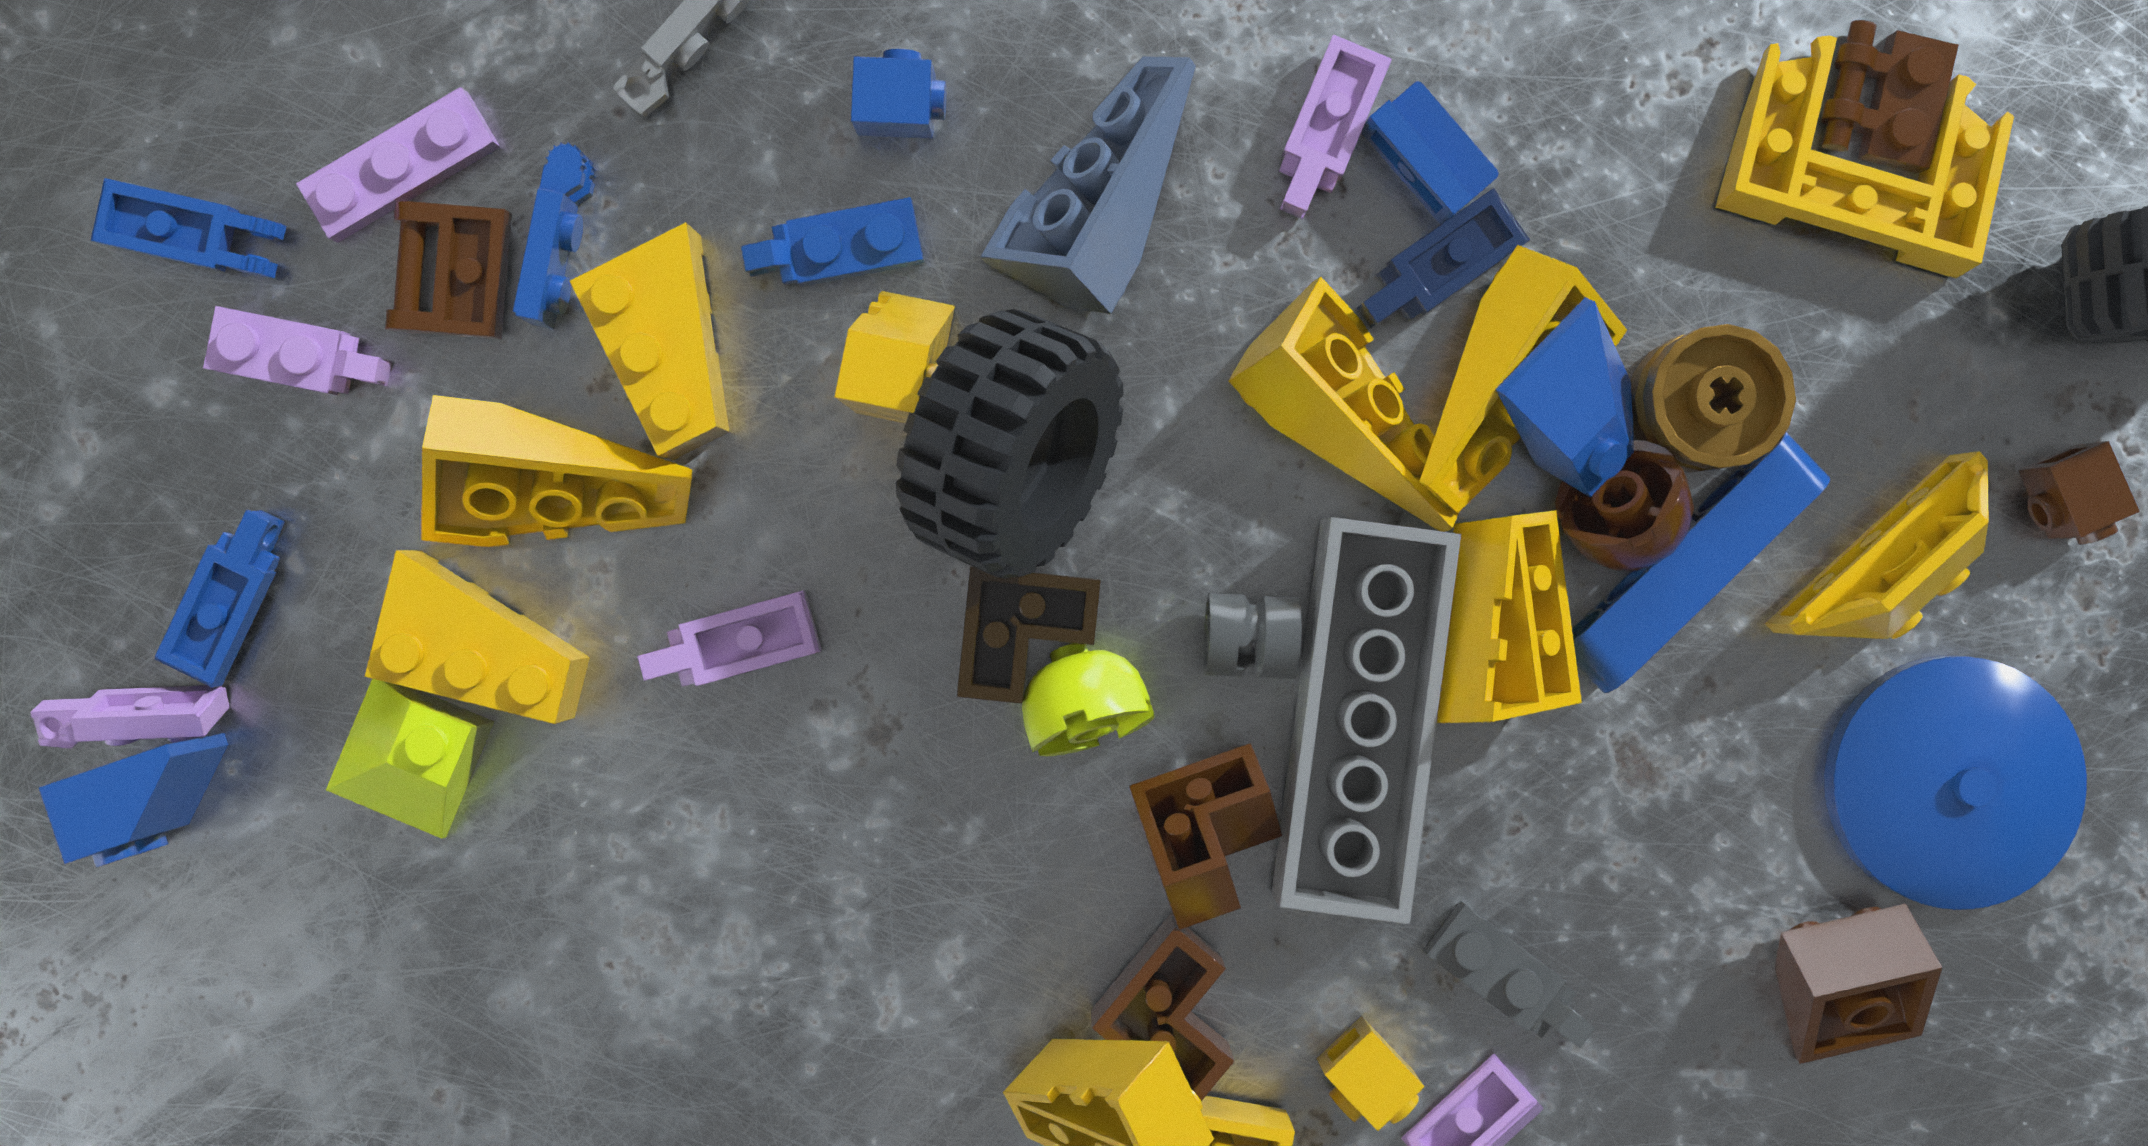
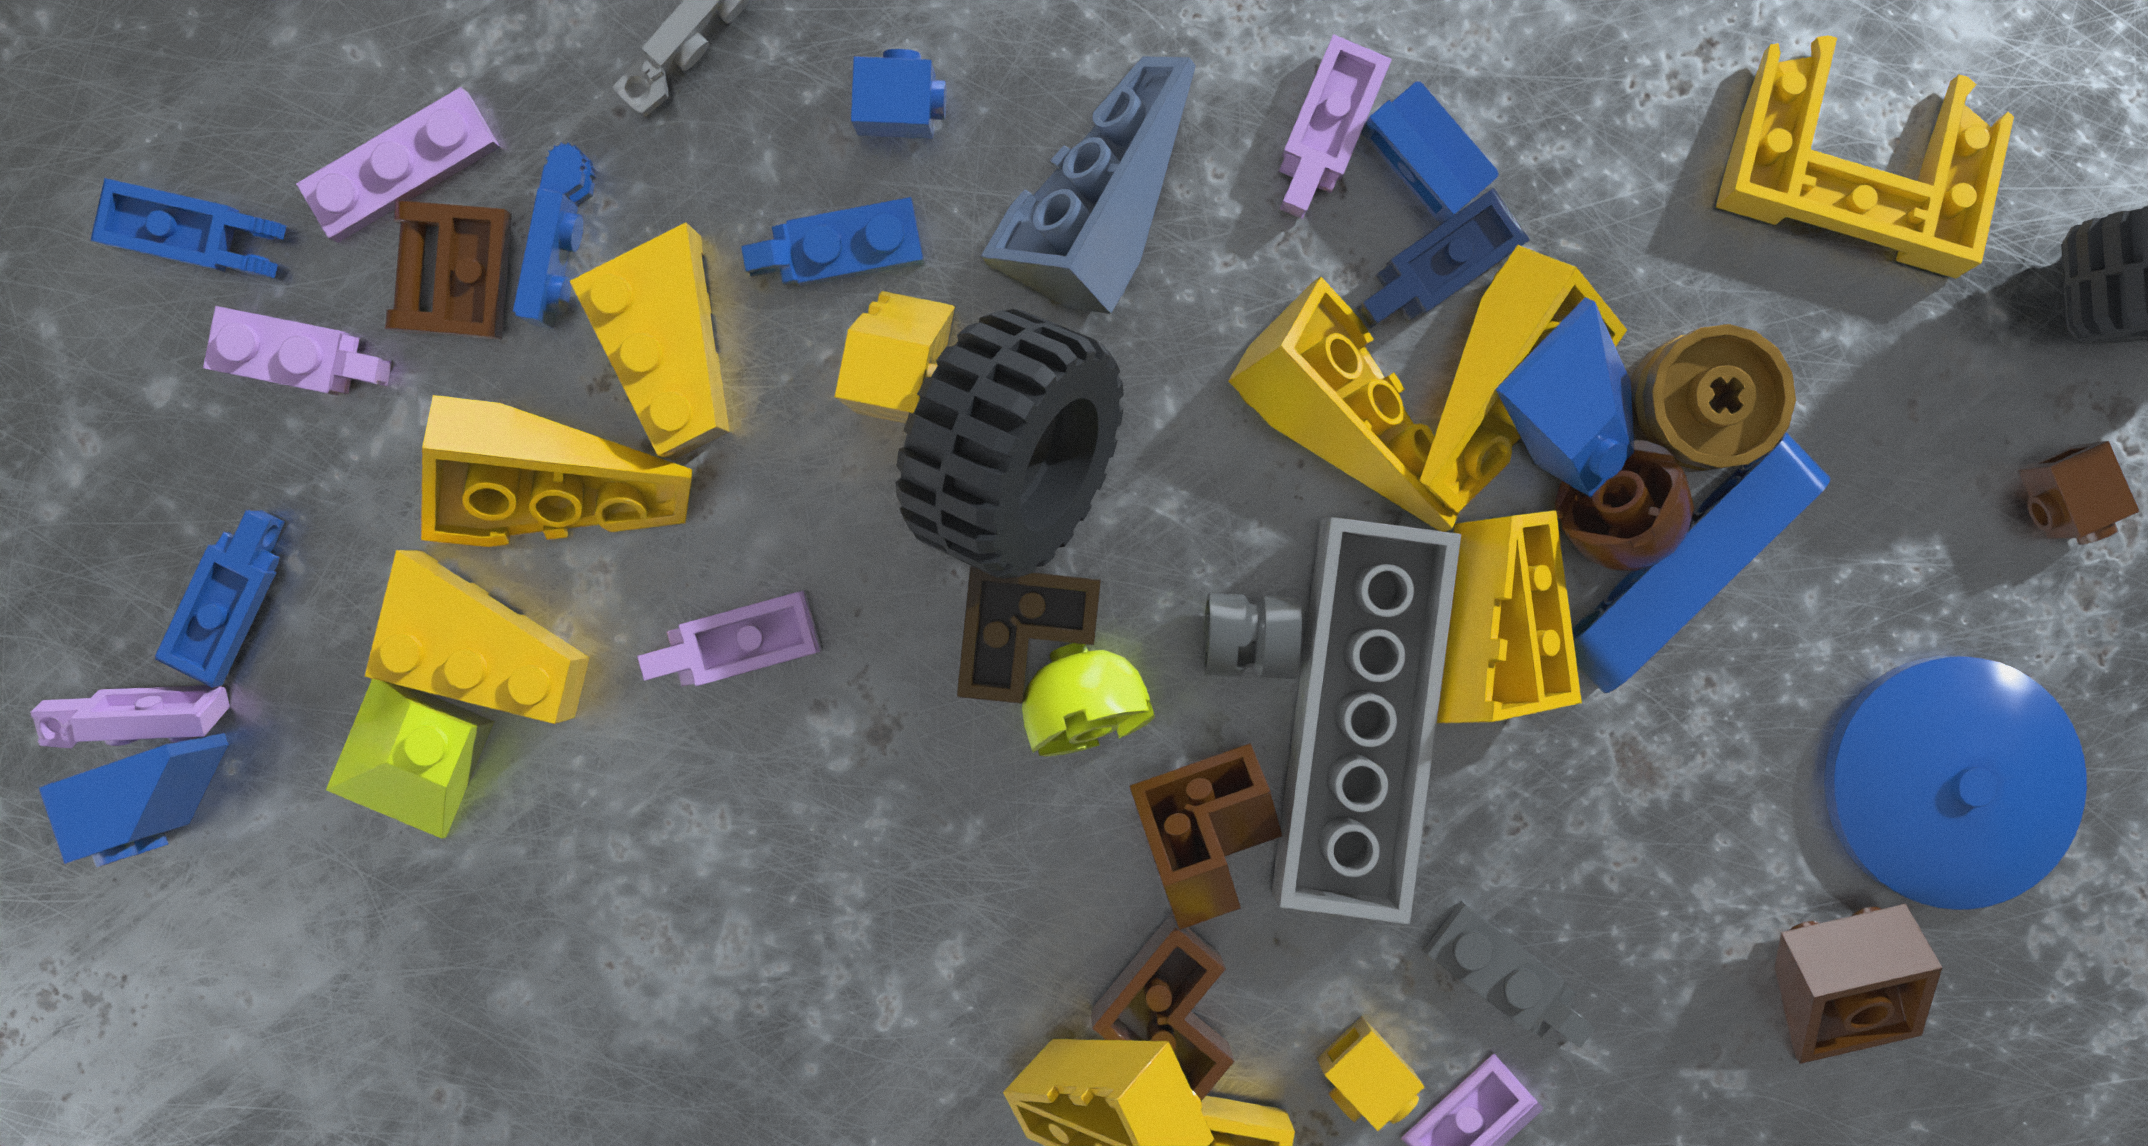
(1900, 560): yellow wedge -> none
(1906, 98): reddish brown plate -> none

